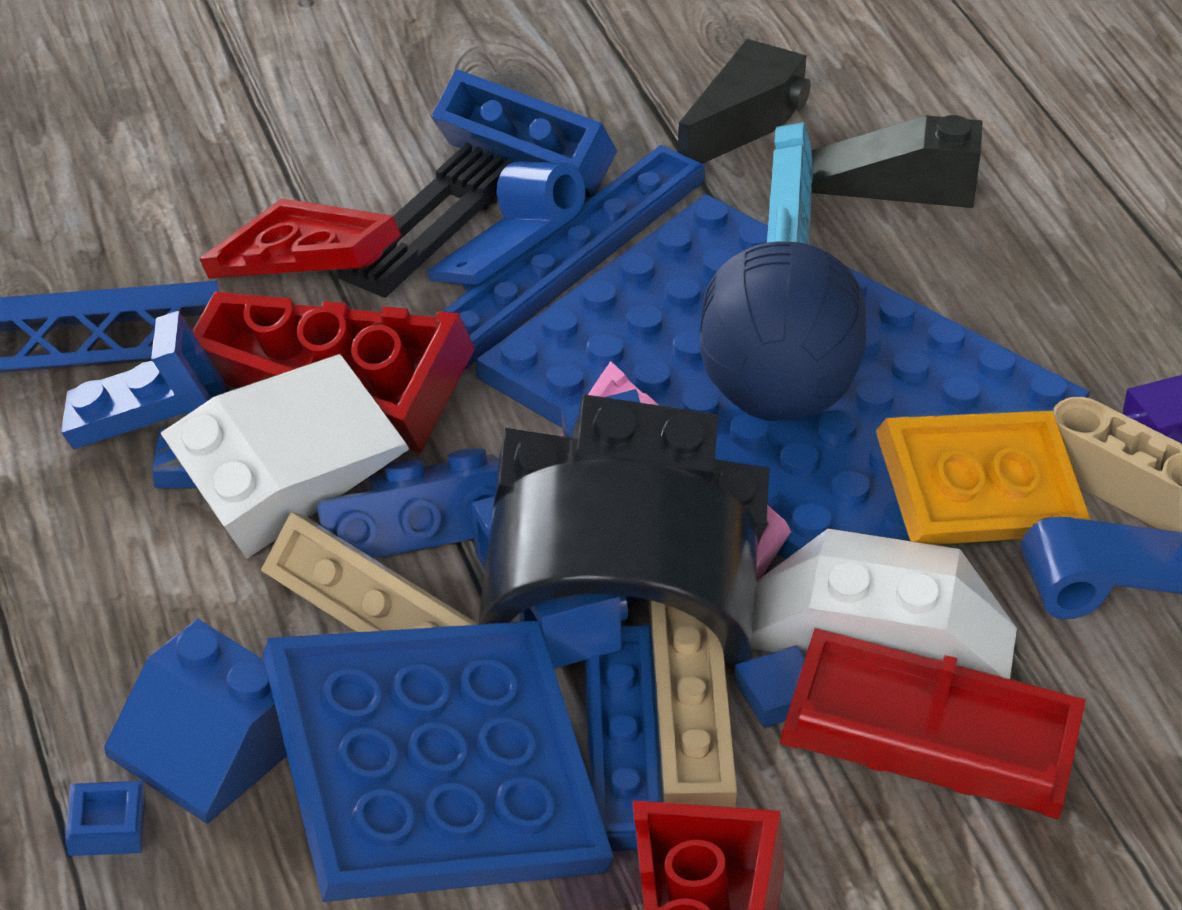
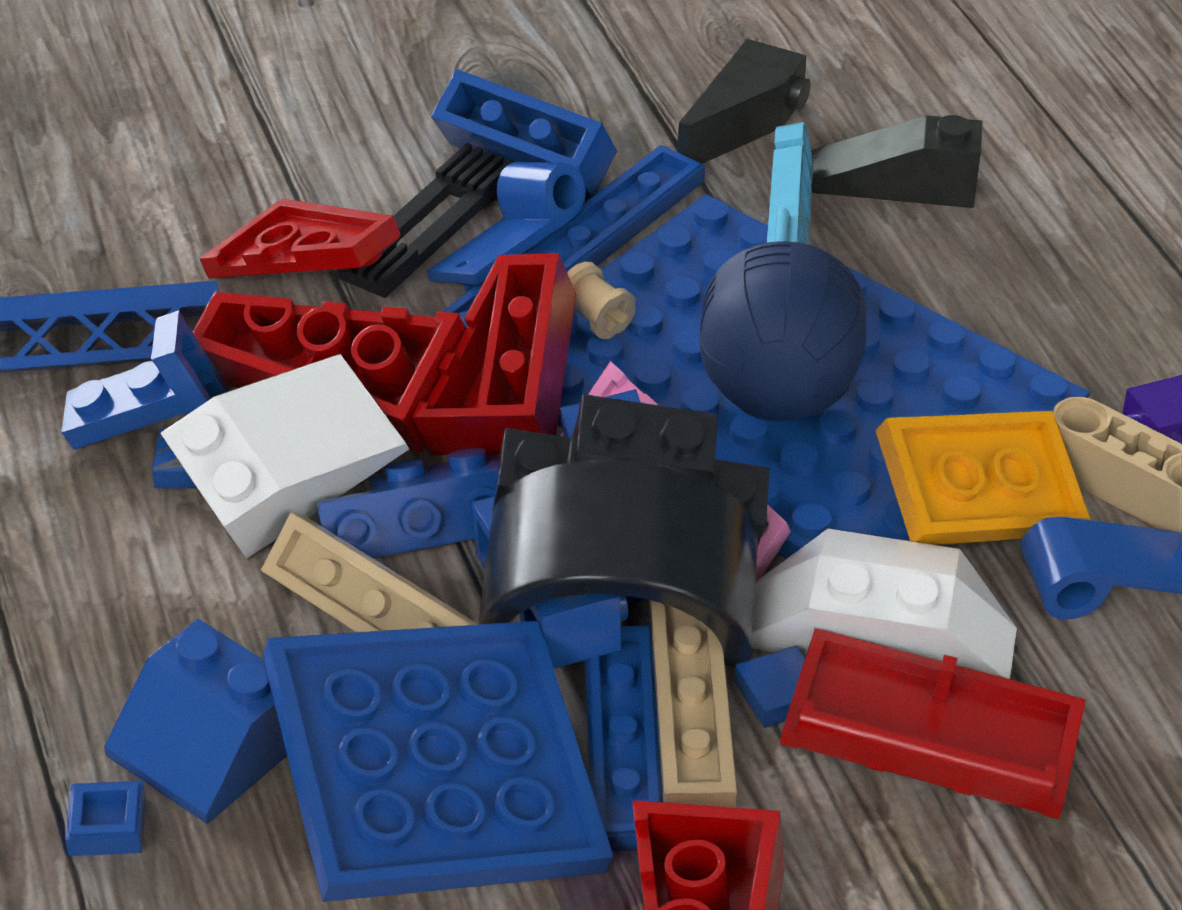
(507, 361): none -> red wedge
(600, 303): none -> tan bush

